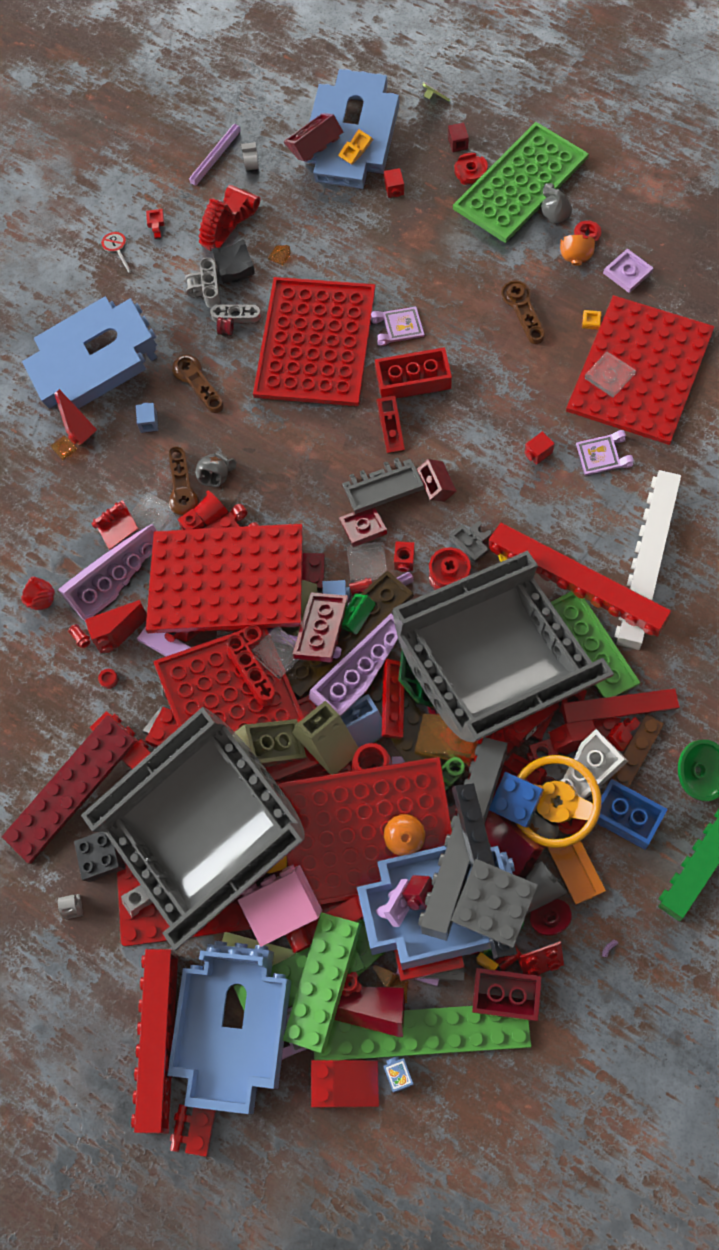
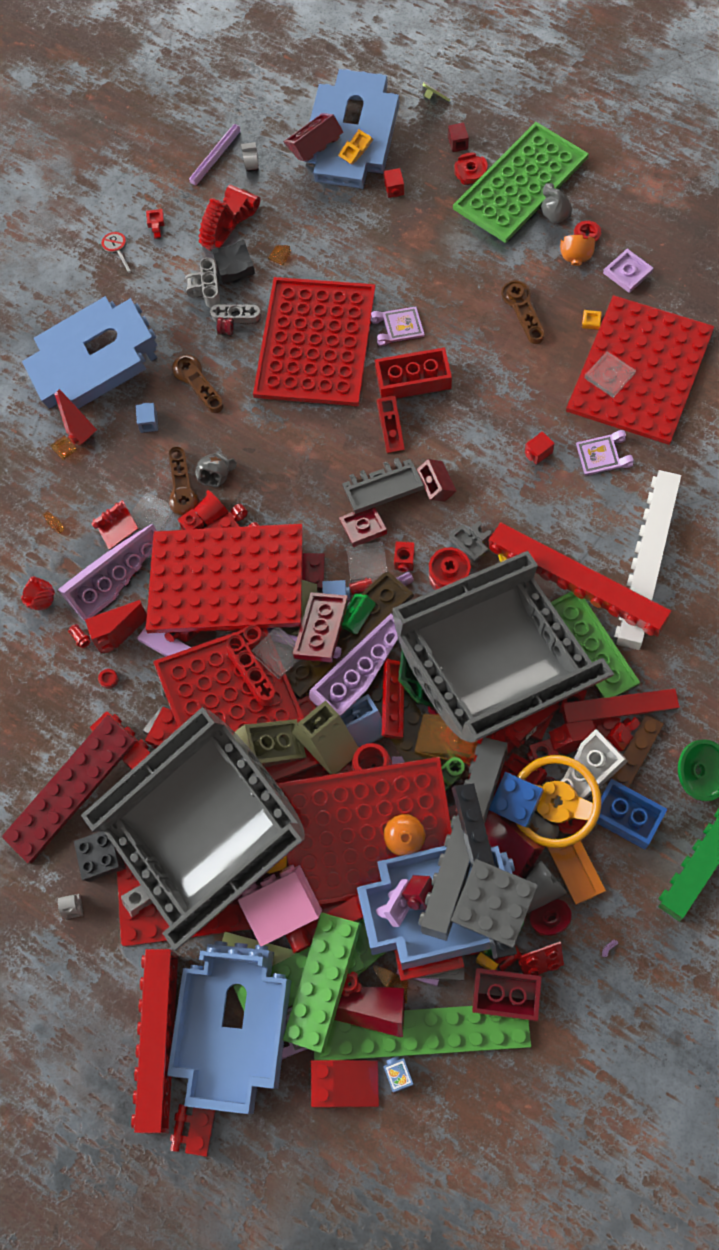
(53, 522): none -> clear orange tile

